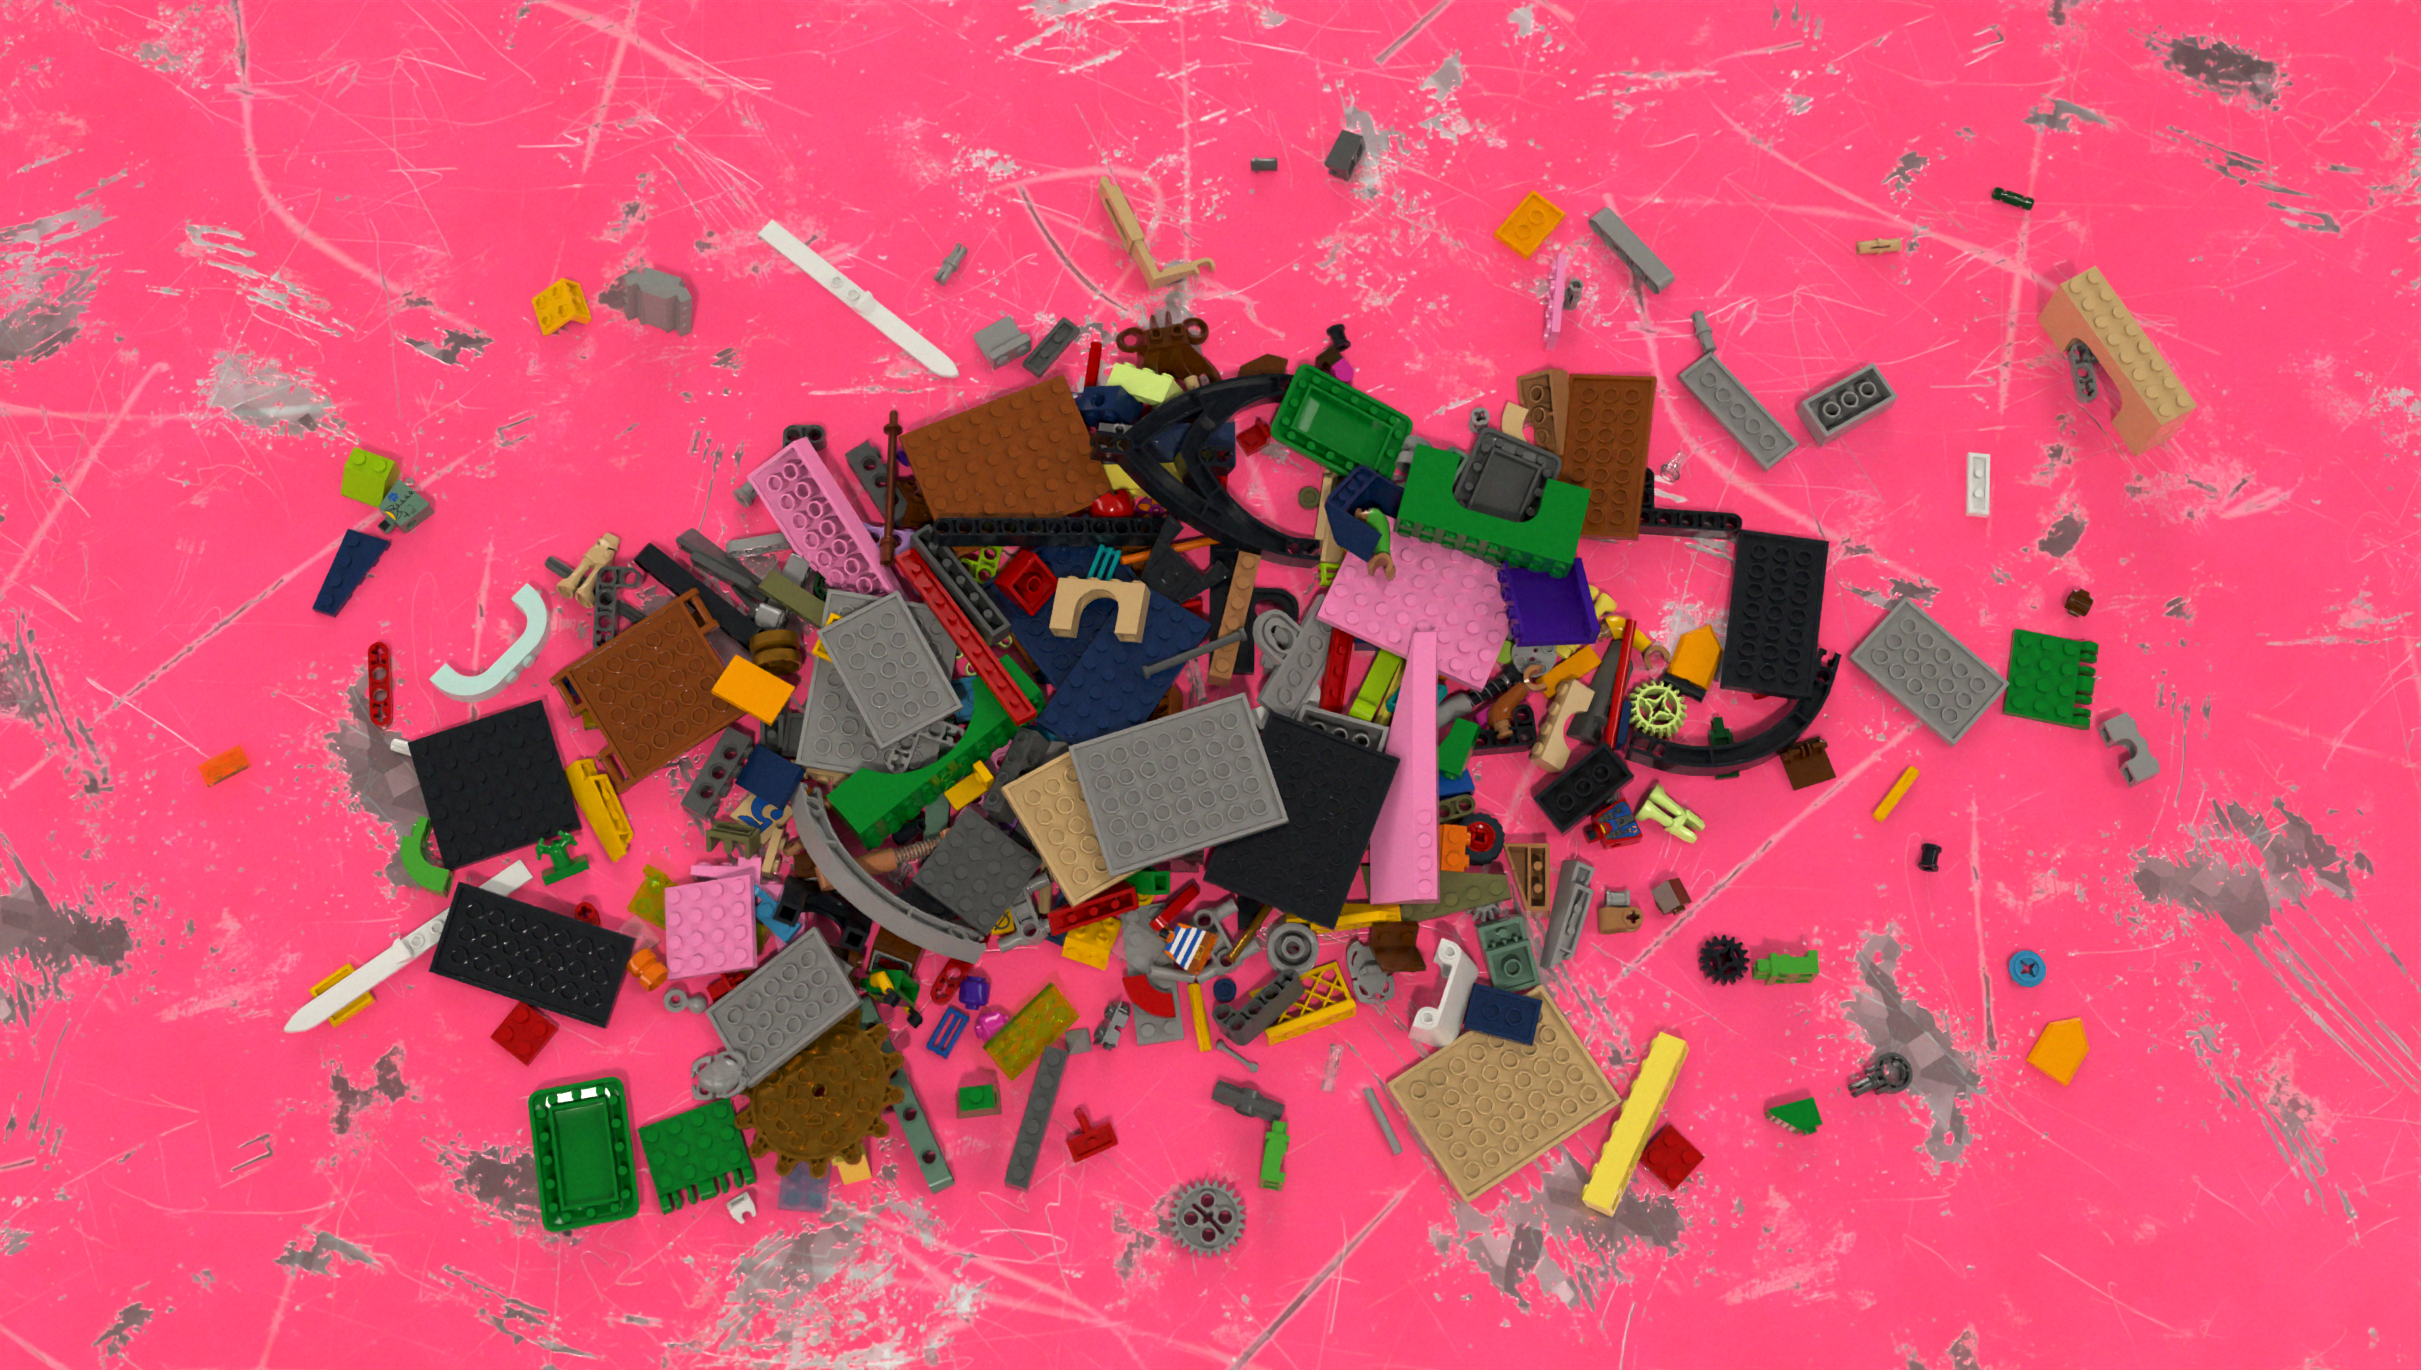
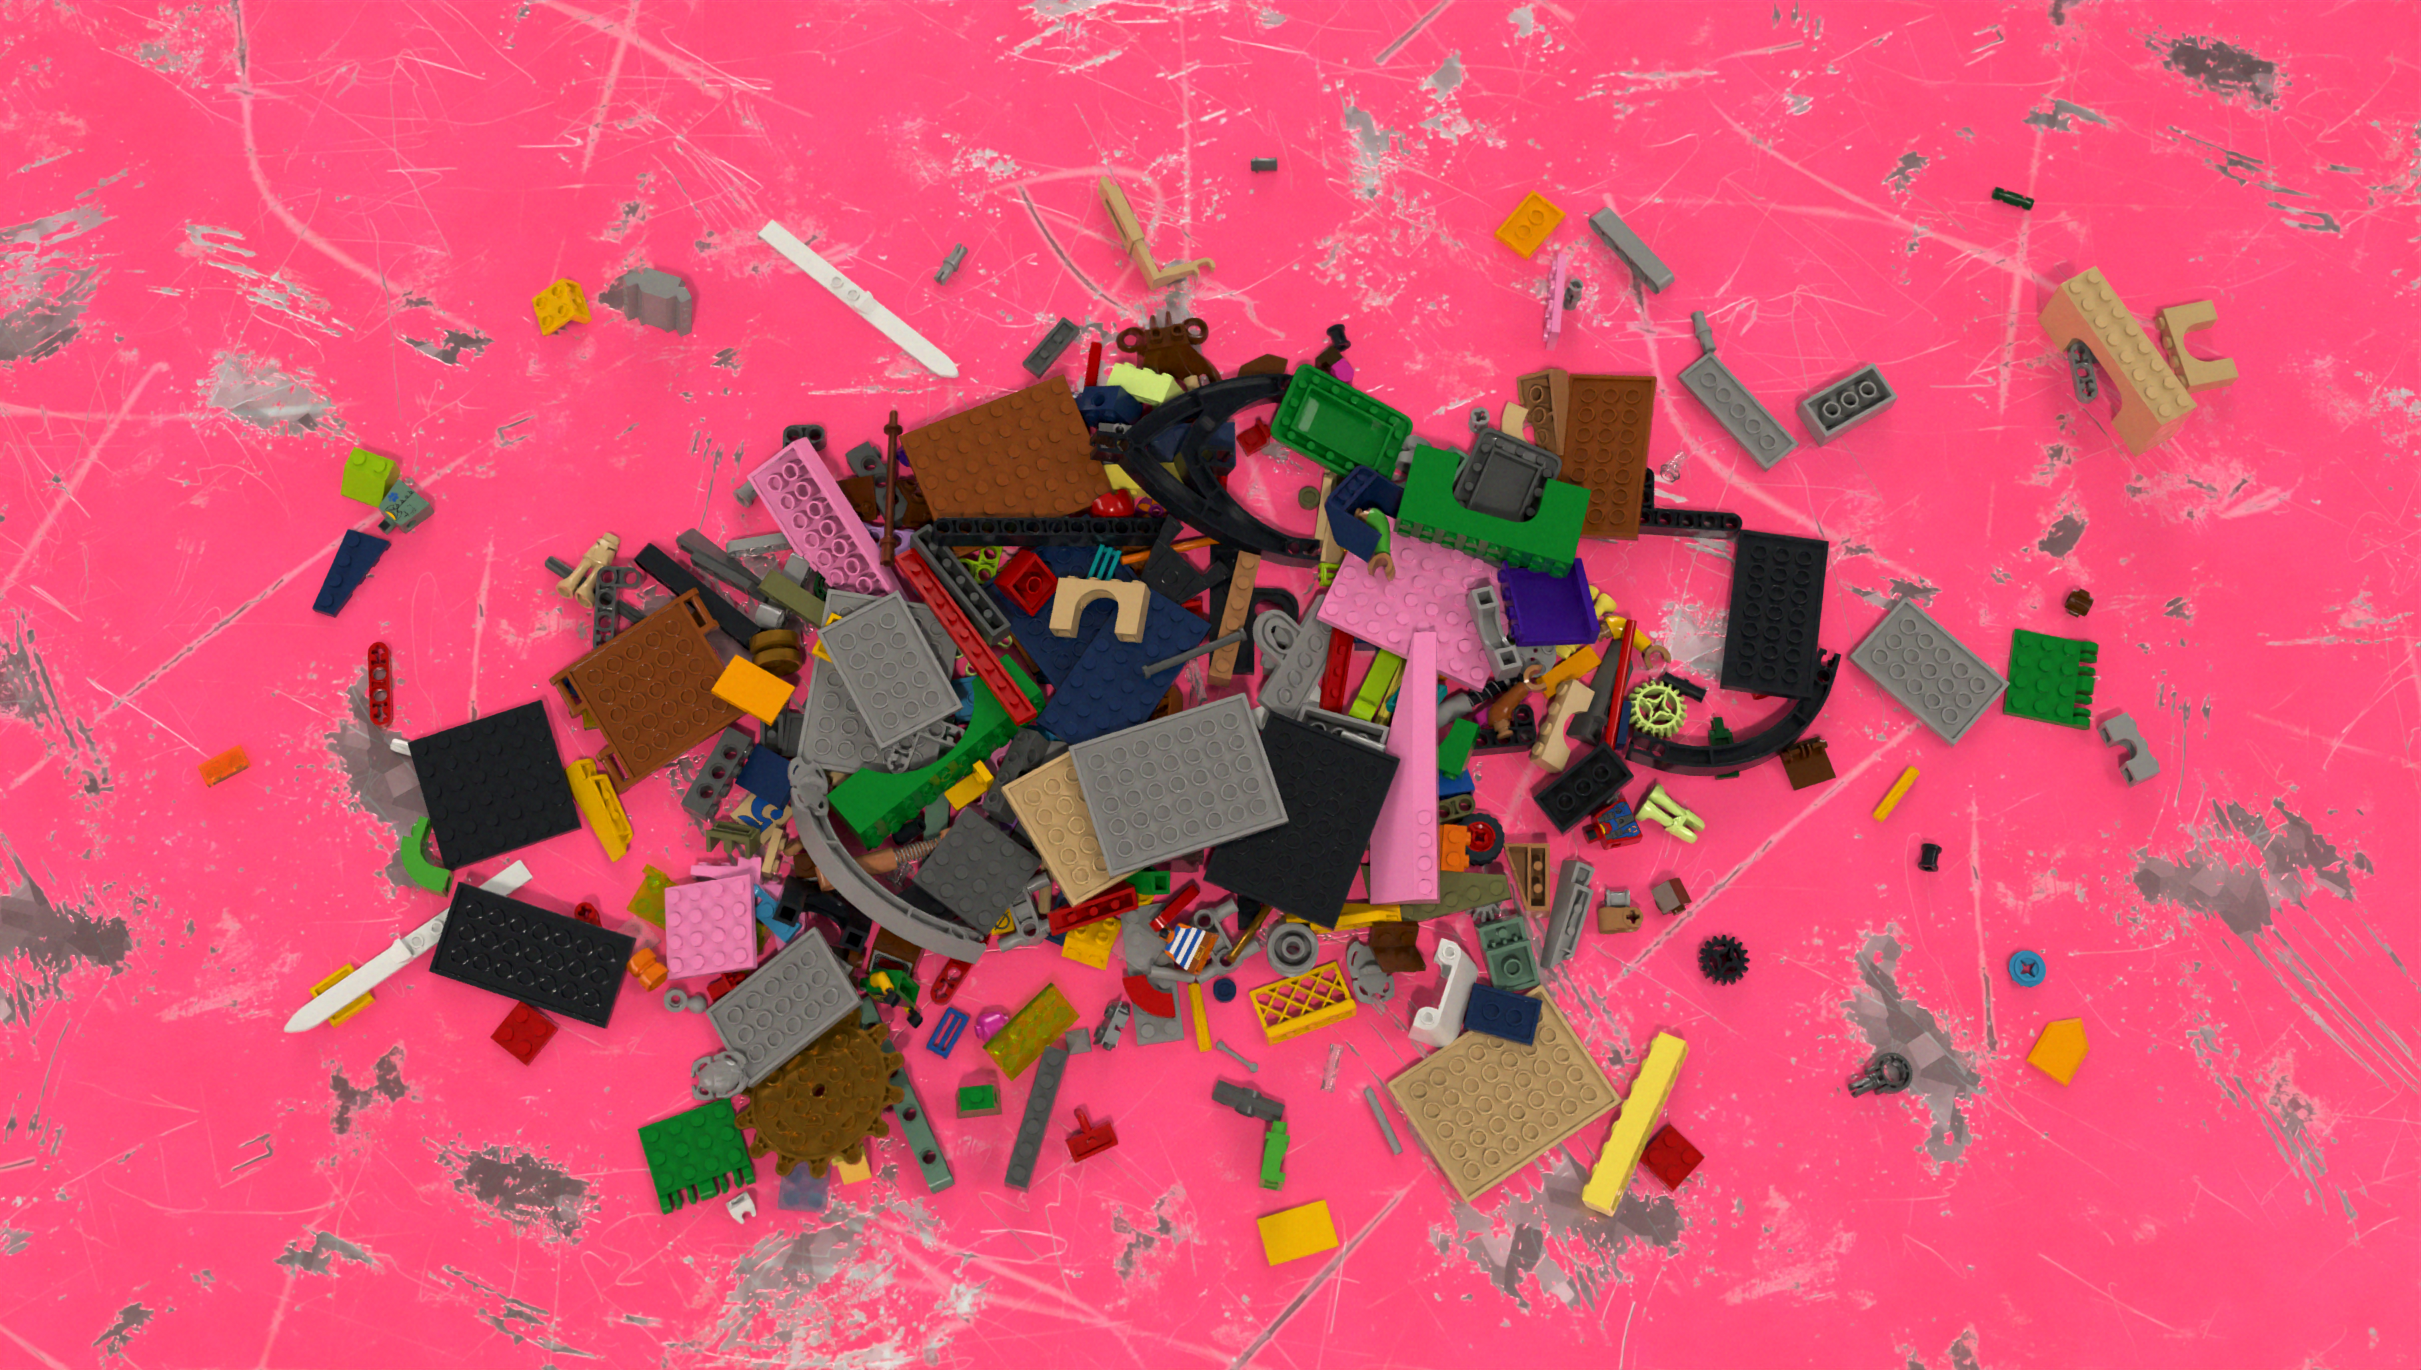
(510, 664): light aqua arch -> none
(562, 863): green piece -> none
(583, 1154): green wedge -> none
(748, 601): dark grey bar -> none
(809, 785): none -> light grey shield
(861, 496): none -> reddish brown hinge
(974, 992): dark purple head -> none
(1002, 342): light grey bracket -> none
(1192, 1234): light grey gear -> none
(1261, 1010): dark grey beam -> none
(1297, 1233): none -> yellow tile
(1345, 155): dark grey hinge -> none
(1361, 740): none -> light grey piece
(1500, 653): none -> light grey arch
(1697, 657): light orange tile -> none
(1787, 969): bright green hips -> none
(1797, 1116): green slope -> none
(1886, 245): tan pin -> none
(1977, 484): white tile -> none
(2191, 372): none -> tan arch

